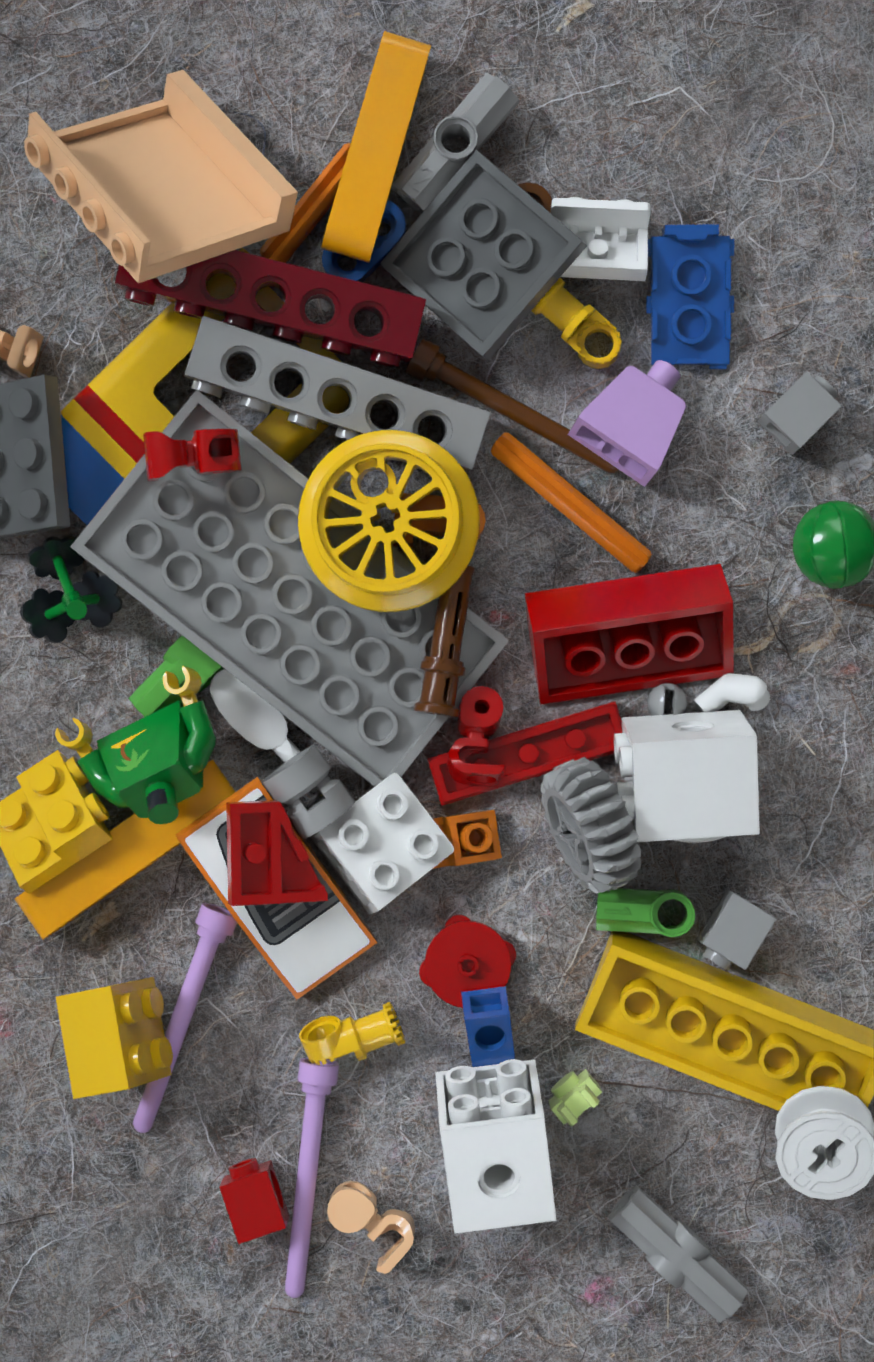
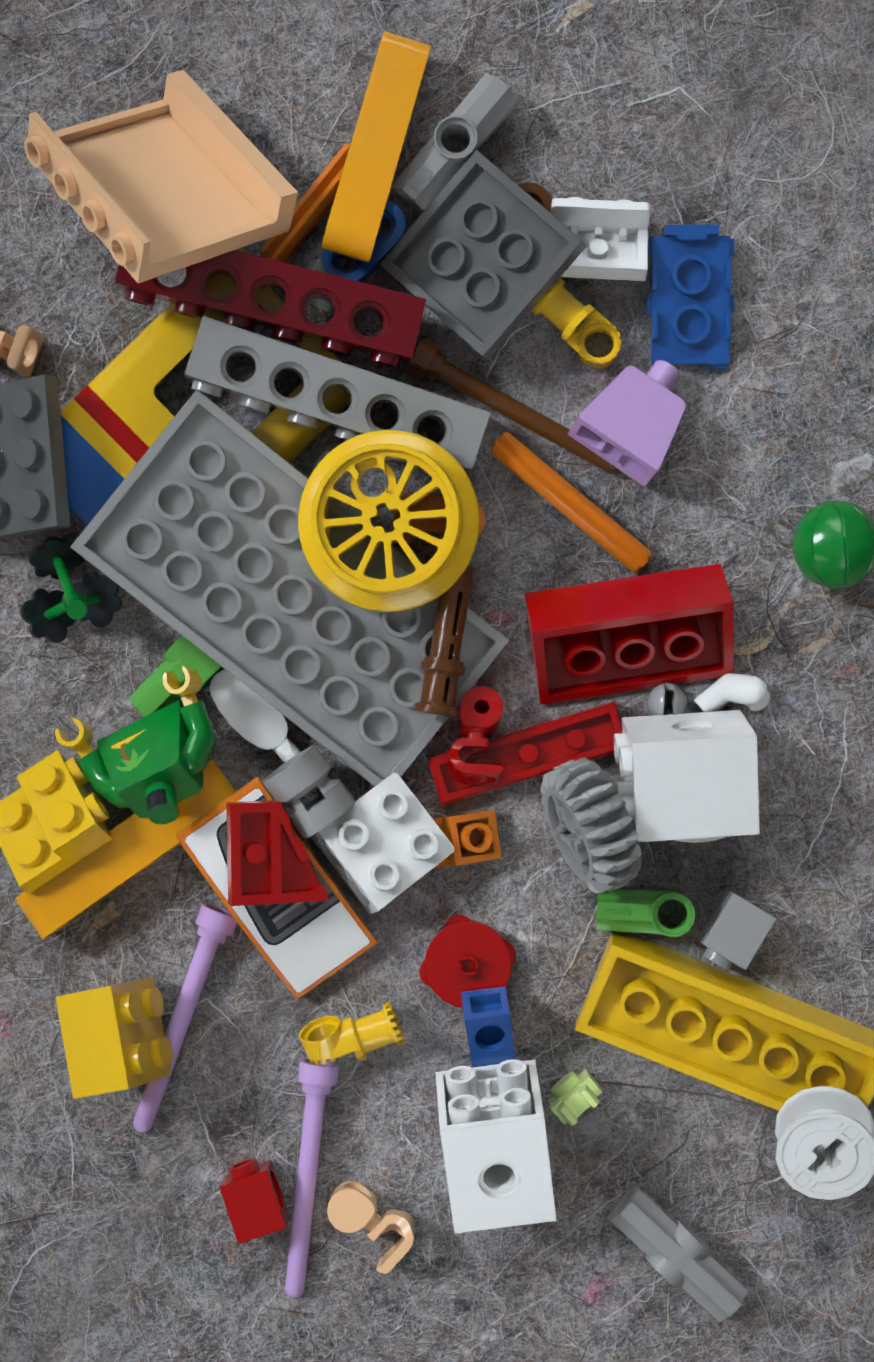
(208, 452): red leg -> none
(800, 411): light grey brick -> none

